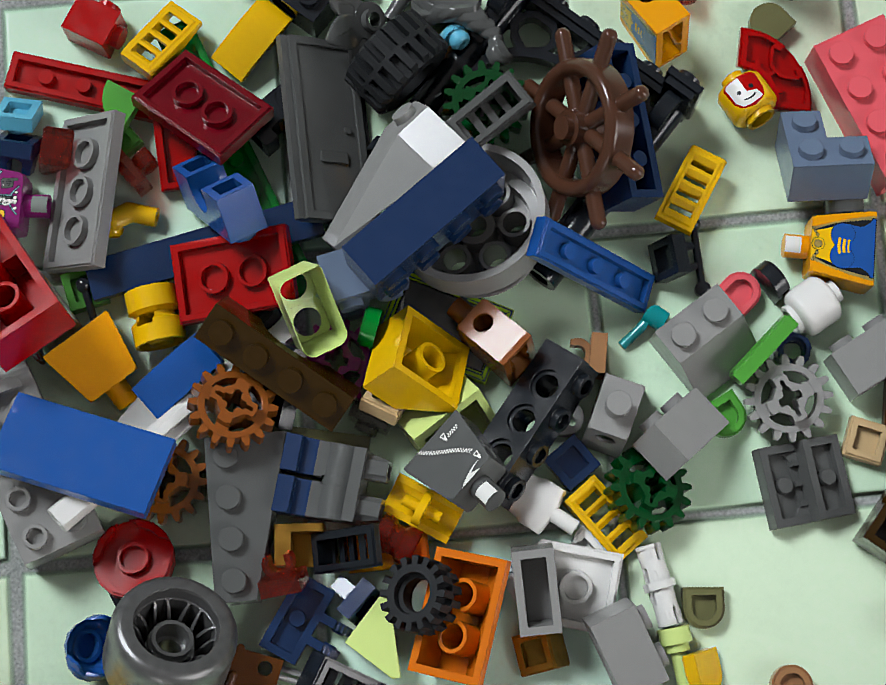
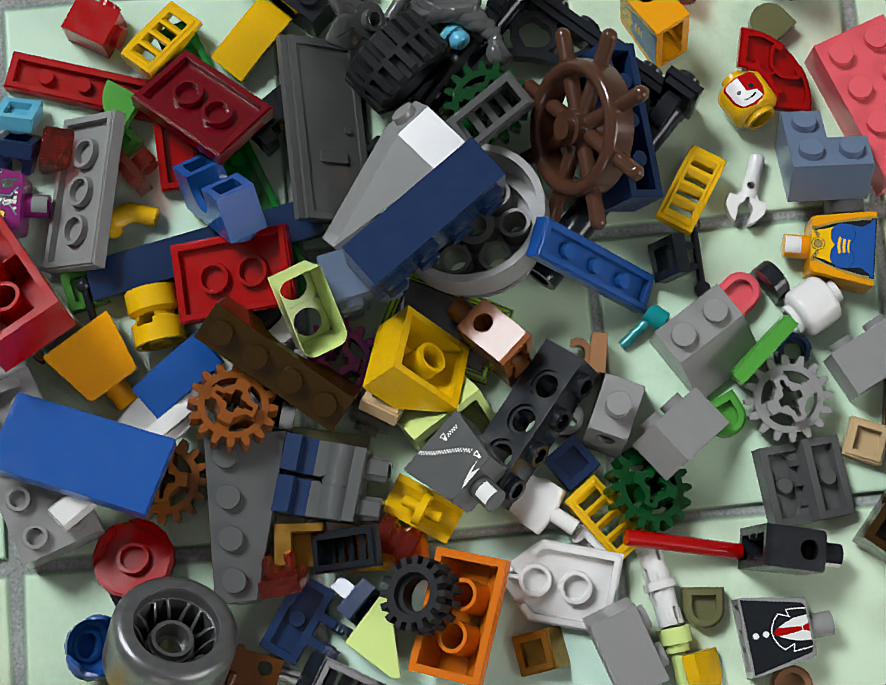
(369, 326): green tile -> none
(536, 589): light grey piece -> none
(683, 544): none -> red bar
(748, 193): none -> white bar
(777, 632): none -> torso
(788, 550): none -> black torso

